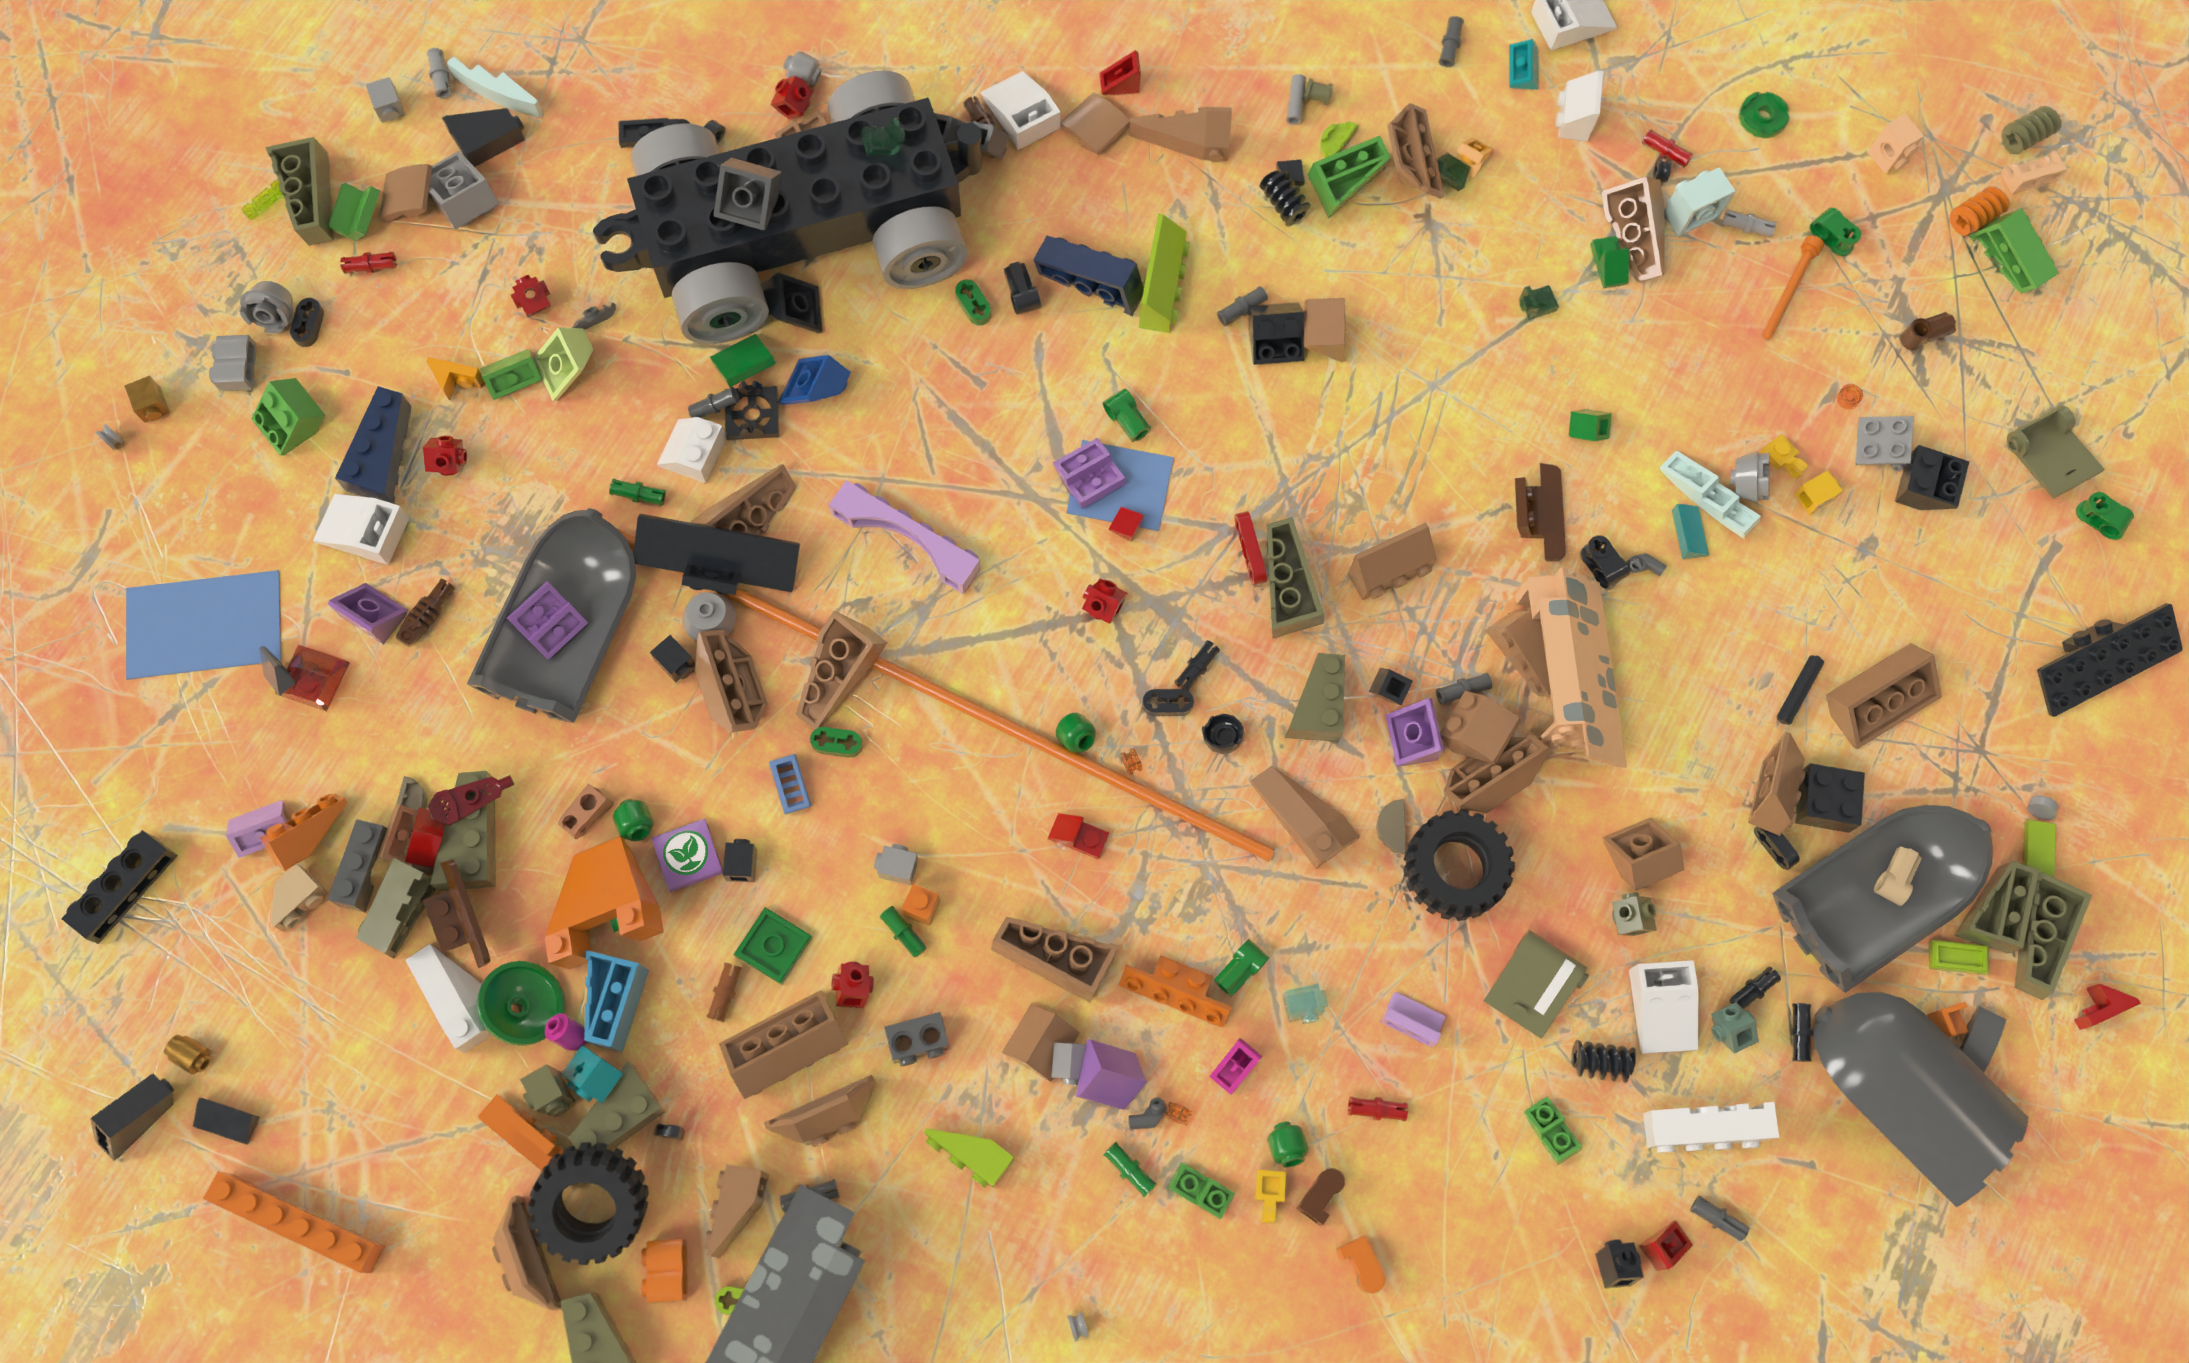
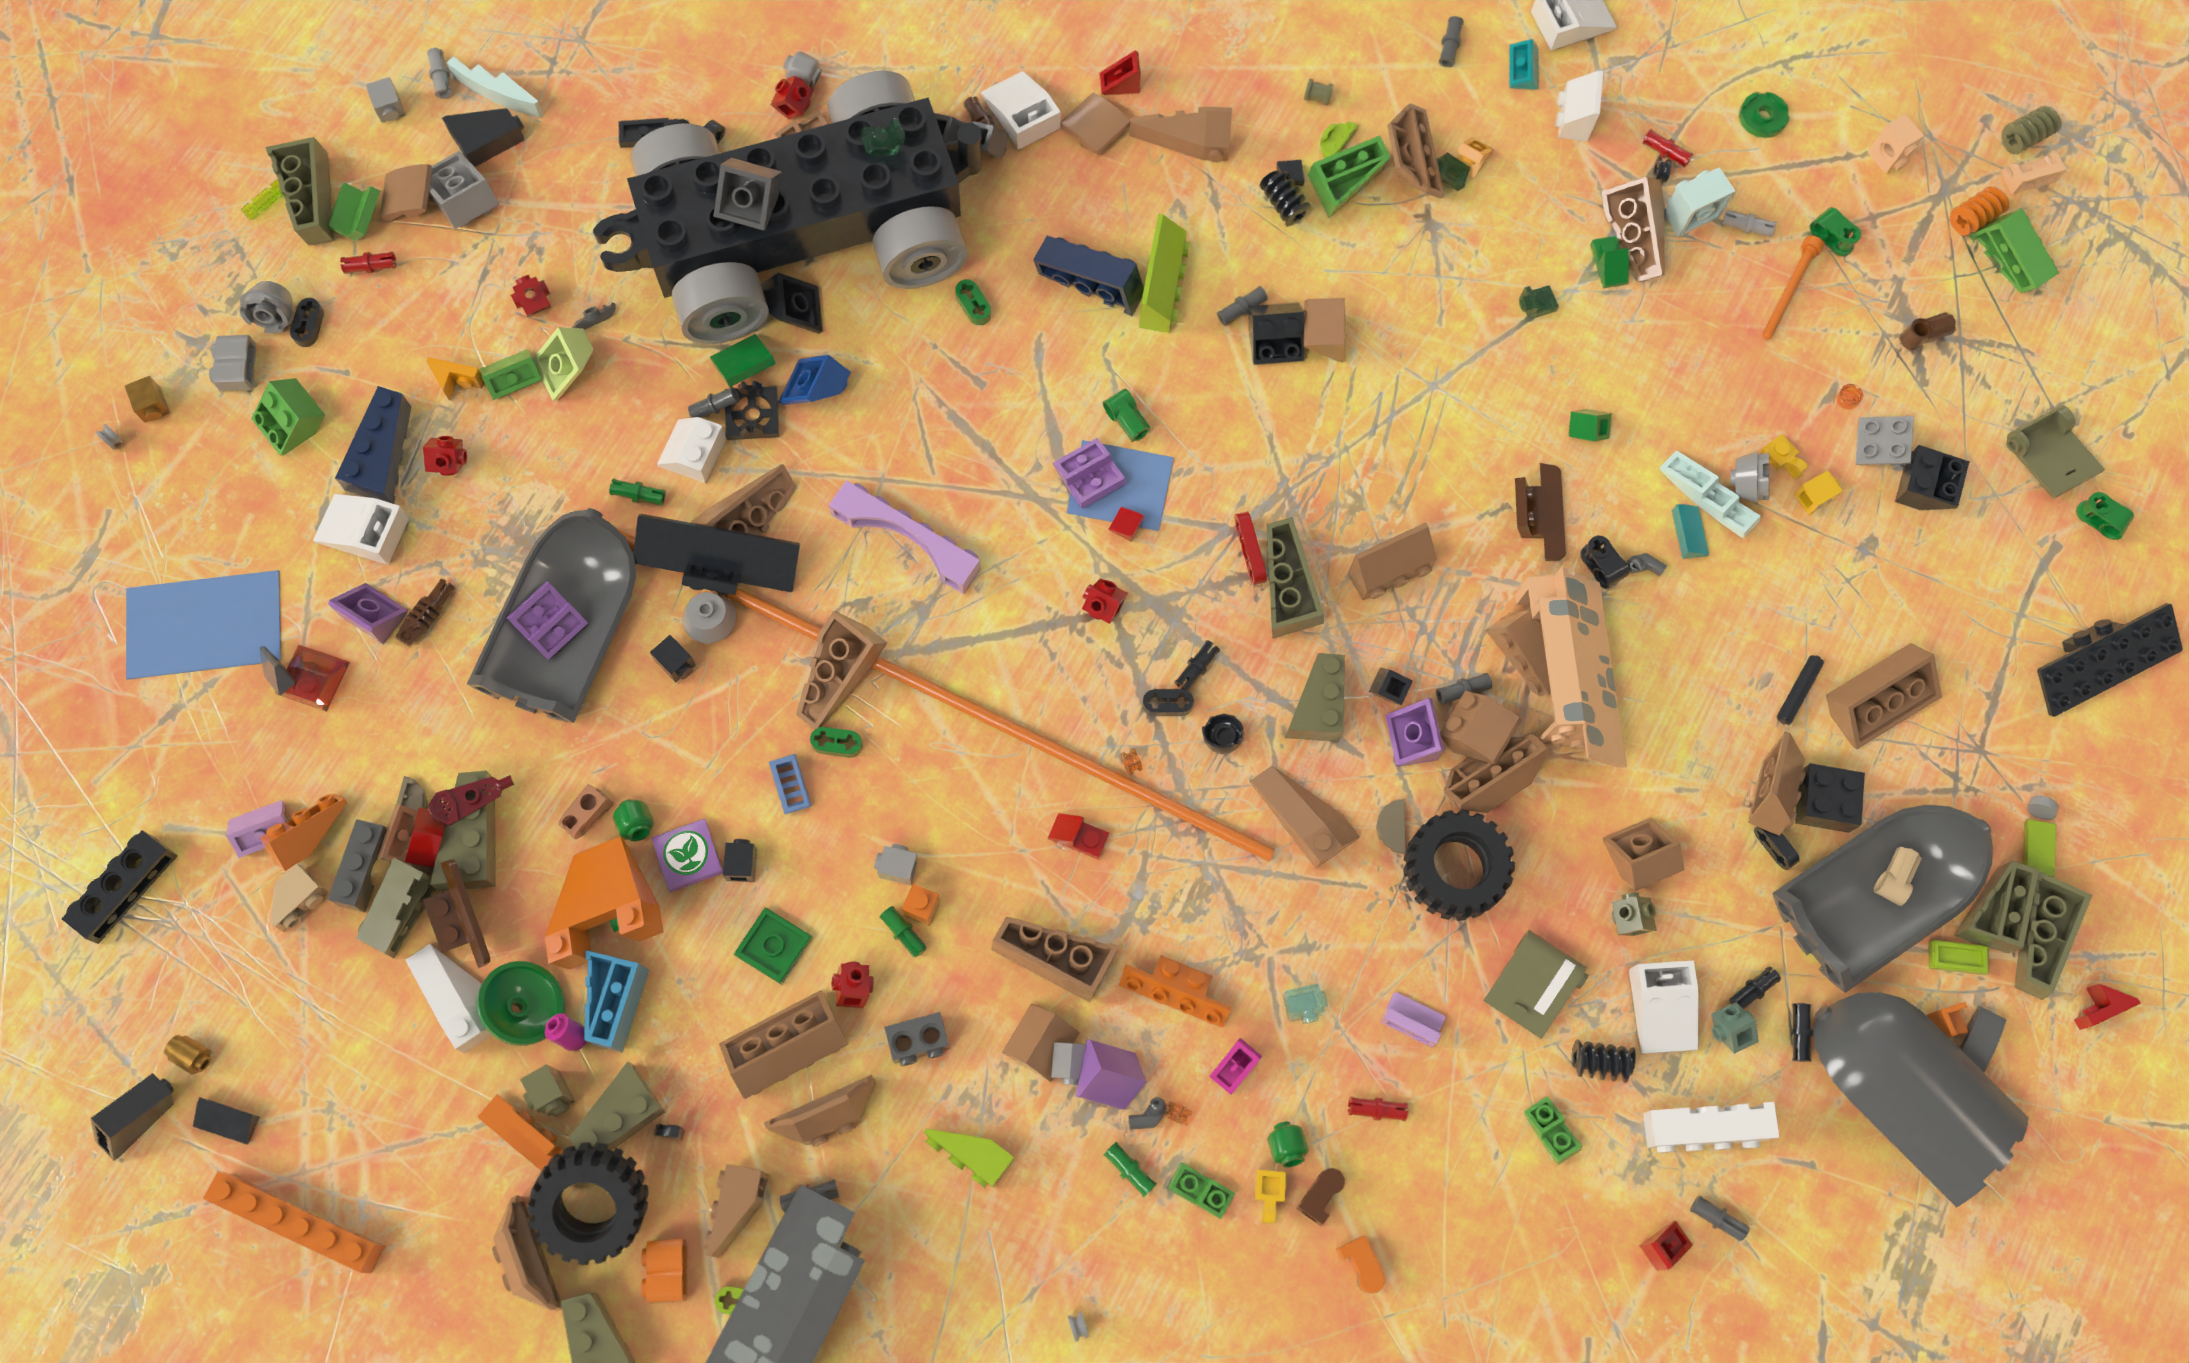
(590, 1075): teal brick -> none
(724, 992): dark orange pin -> none
(728, 682): medium nougat wedge -> none
(1023, 293): black piece -> none
(1076, 732): green head -> none
(1245, 962): green piece -> none
(1296, 96): light grey piece -> none
(1619, 1264): black brick -> none

